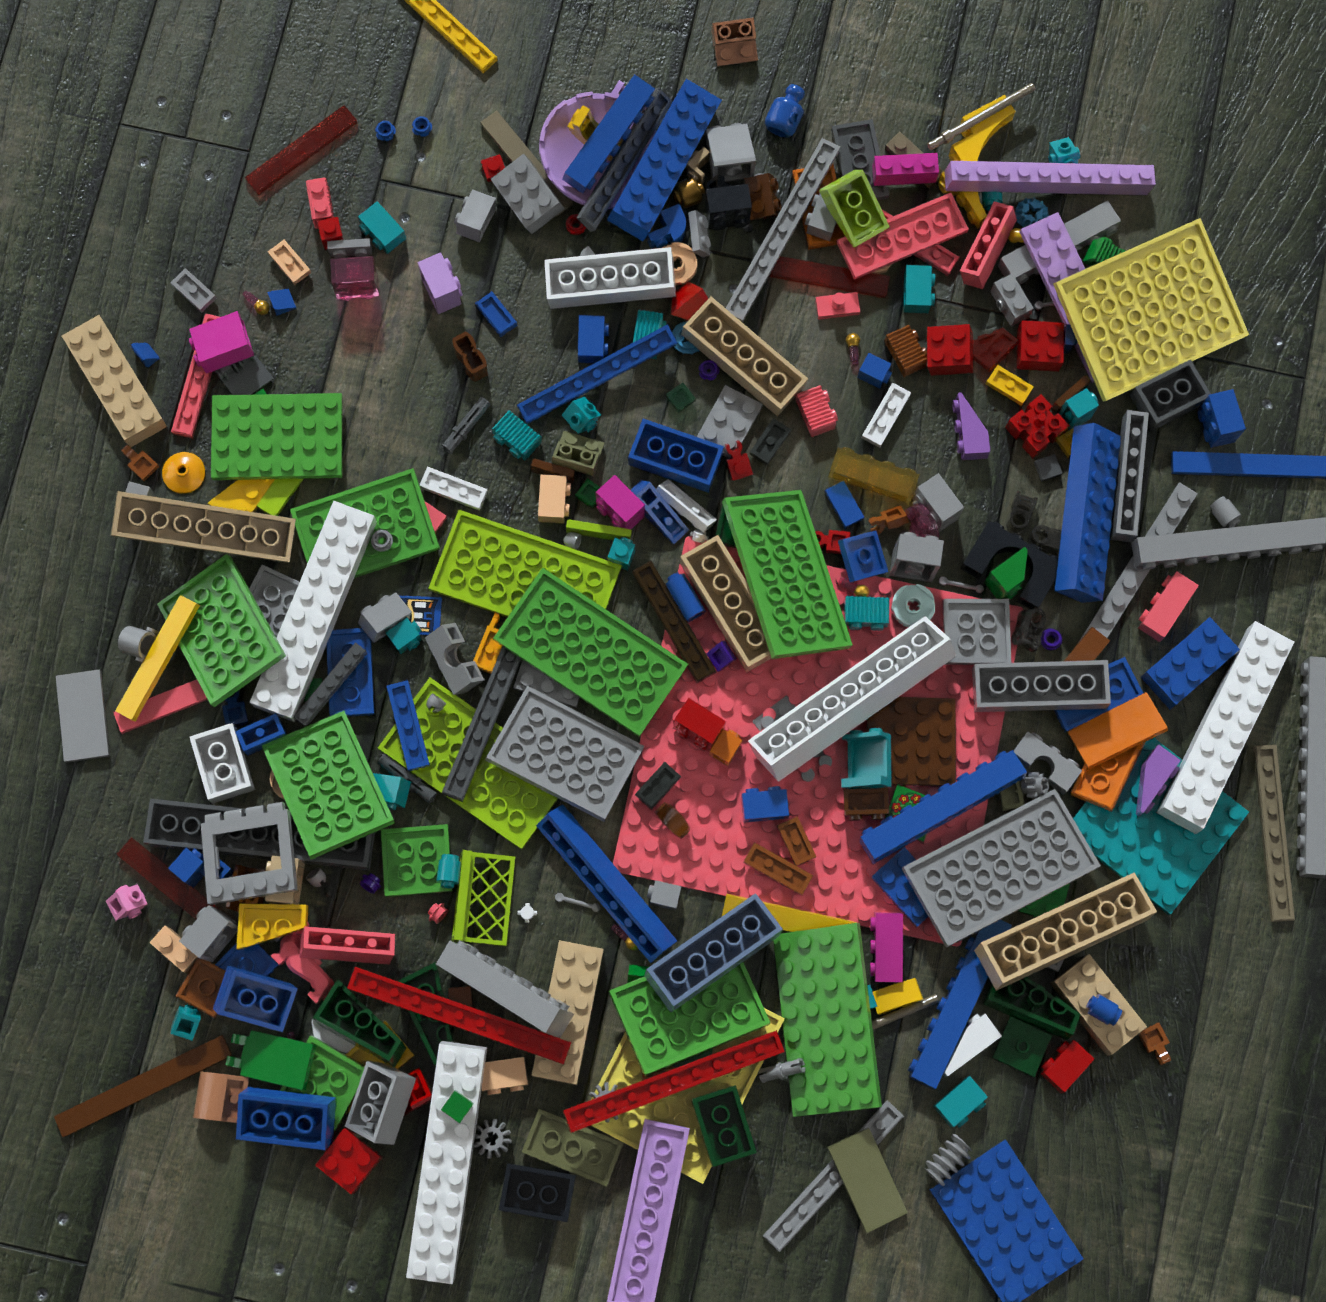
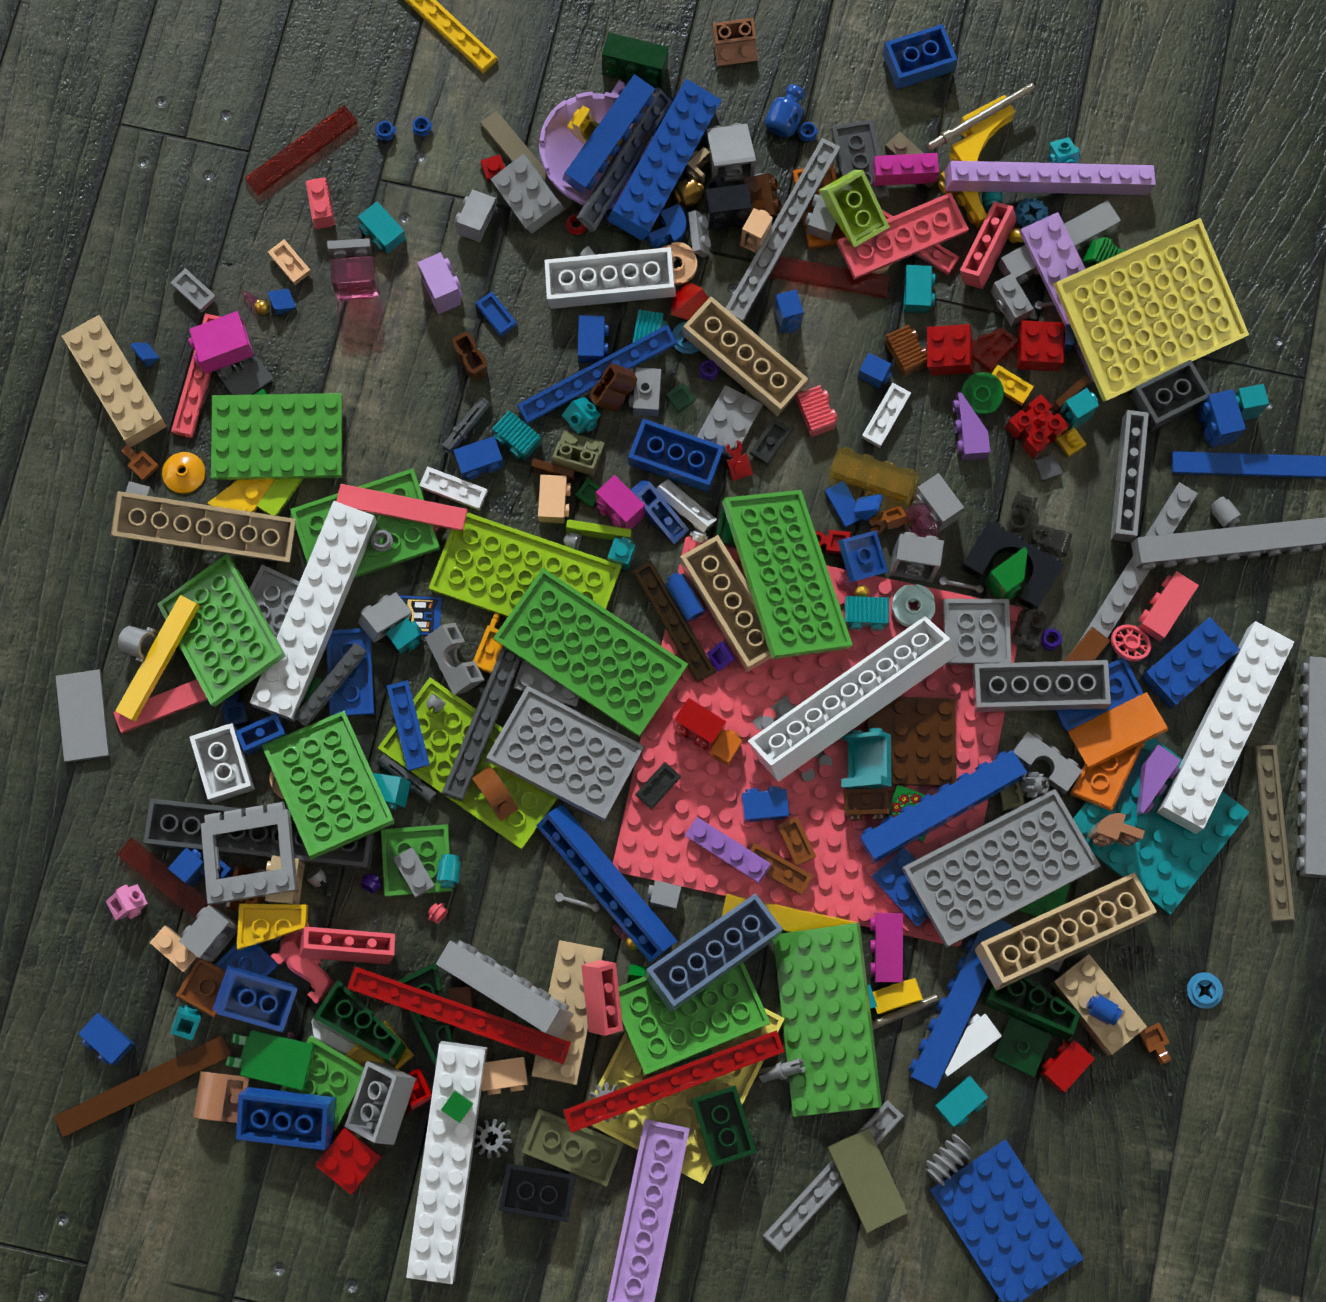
(105, 1039): none -> blue brick
(330, 230): red brick -> none
(402, 507): none -> coral tile
(414, 872): none -> light grey plate
(463, 898): lime fence -> none
(478, 458): none -> blue brick
(495, 793): none -> dark orange brick
(527, 912): white piece -> none
(602, 997): none -> coral brick
(613, 387): none -> reddish brown brick
(629, 56): none -> dark green brick
(646, 392): none -> light grey brick
(673, 820): reddish brown helmet -> none
(728, 850): none -> medium lavender plate
(756, 230): none -> light nougat brick
(788, 311): none -> blue brick
(811, 128): none -> blue plate
(837, 305): coral tile -> none
(853, 342): piece -> none
(868, 506): none -> blue slope
(919, 56): none -> blue brick
(983, 392): none -> green tile
(1088, 513): blue brick -> none
(1113, 829): none -> nougat brick
(1130, 642): none -> coral wheel
(1215, 990): none -> dark azure gear
(1252, 401): none -> teal brick

